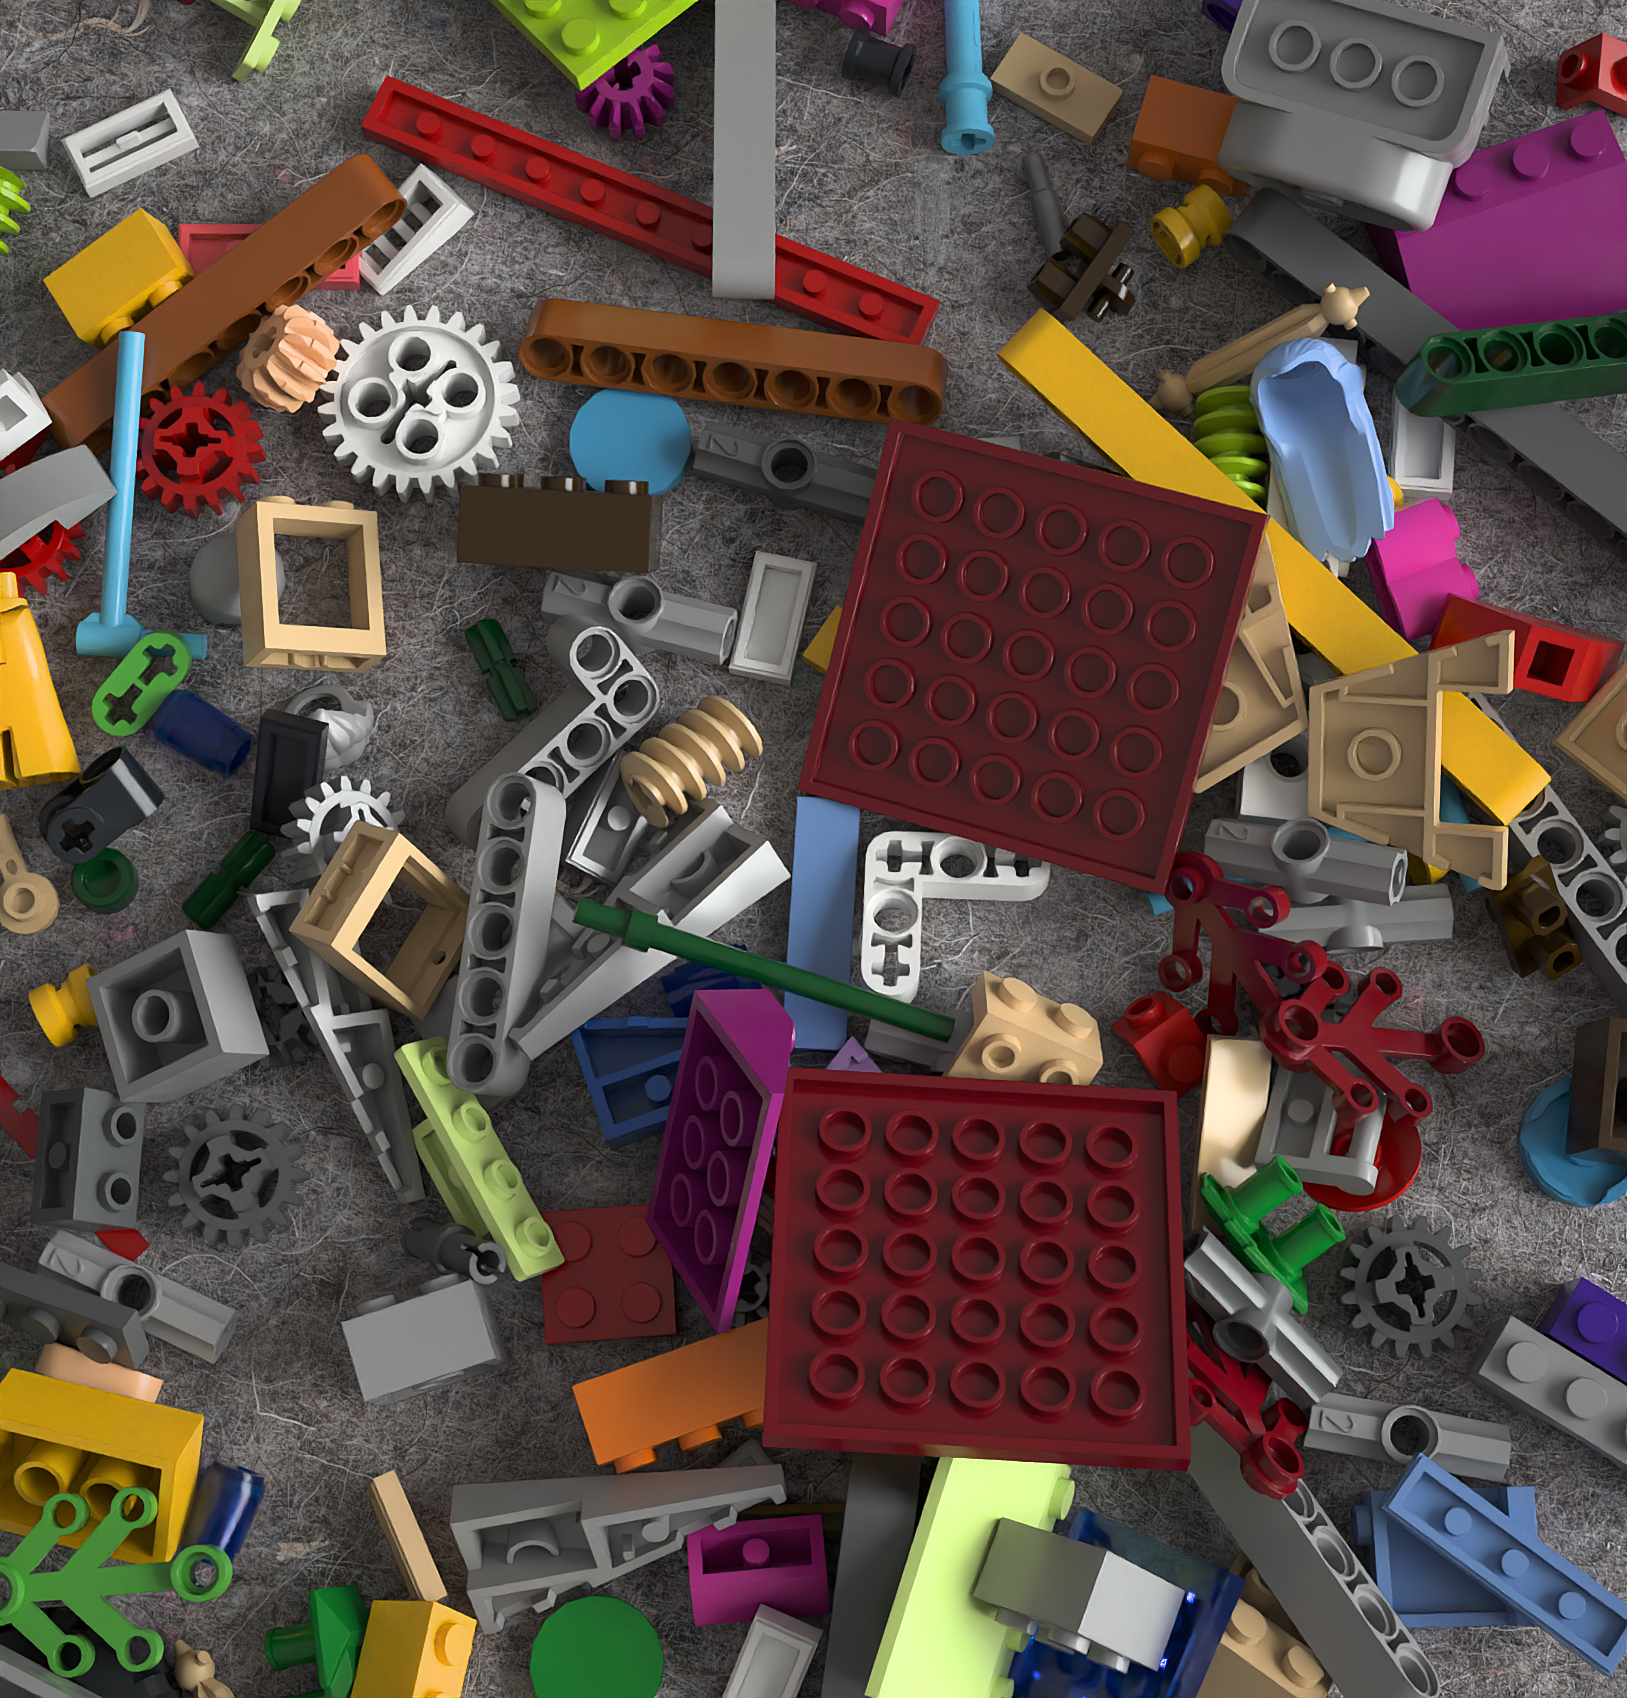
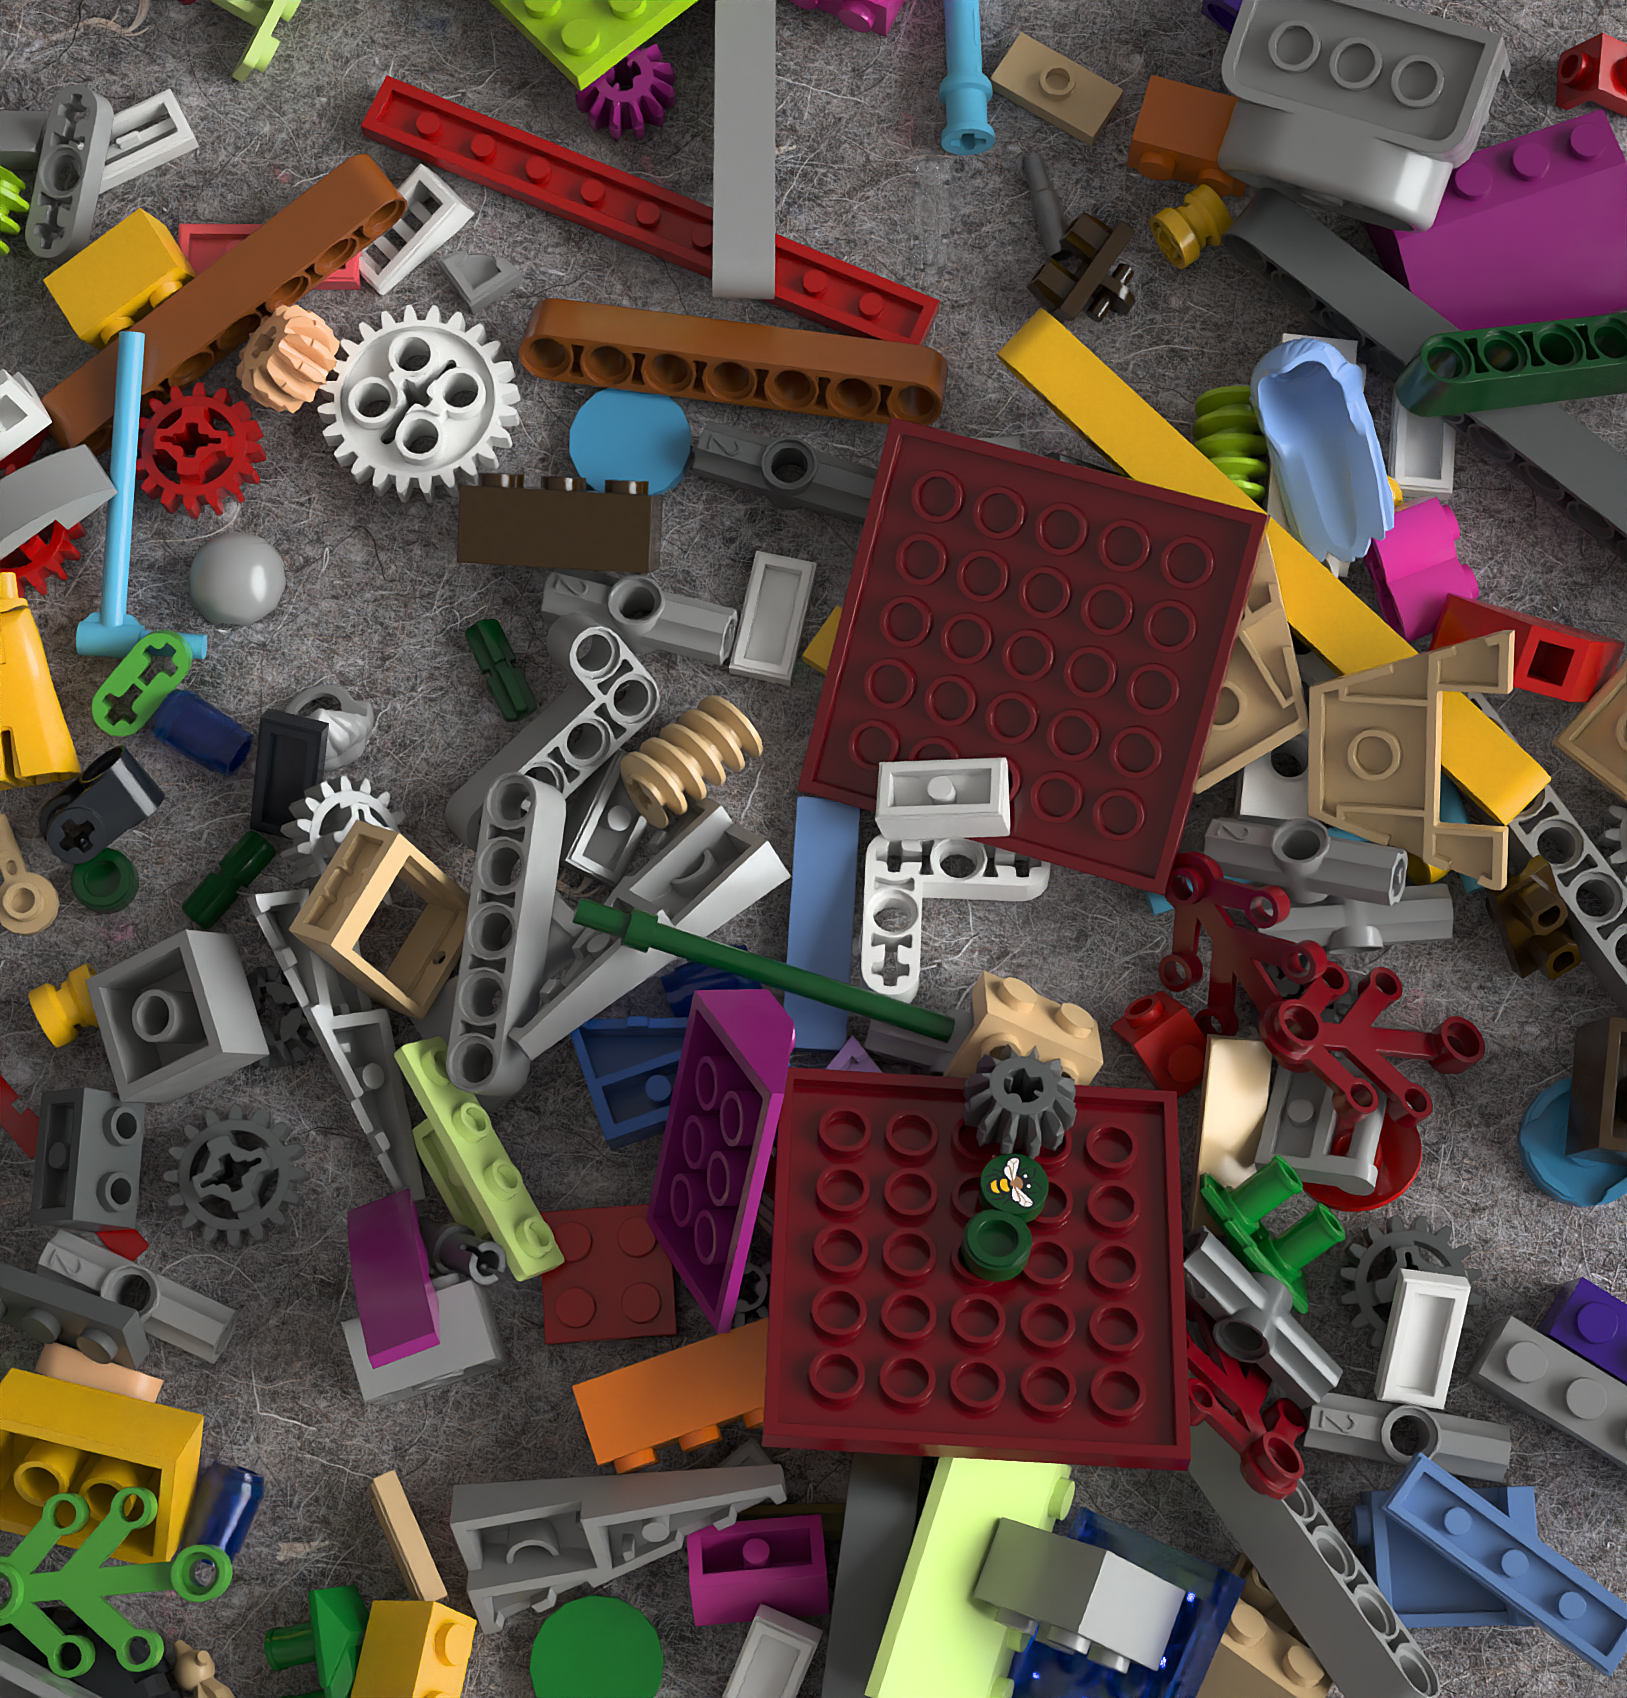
(55, 153): none -> light grey beam
(299, 646): tan window -> none
(392, 1279): none -> magenta slope
(479, 277): none -> light grey tile
(878, 61): black bush -> none
(943, 799): none -> white slope
(996, 1245): none -> dark green tile
(1014, 1186): none -> tile
(1019, 1102): none -> dark grey gear
(1241, 356): tan wheel -> none
(1421, 1338): none -> white tile

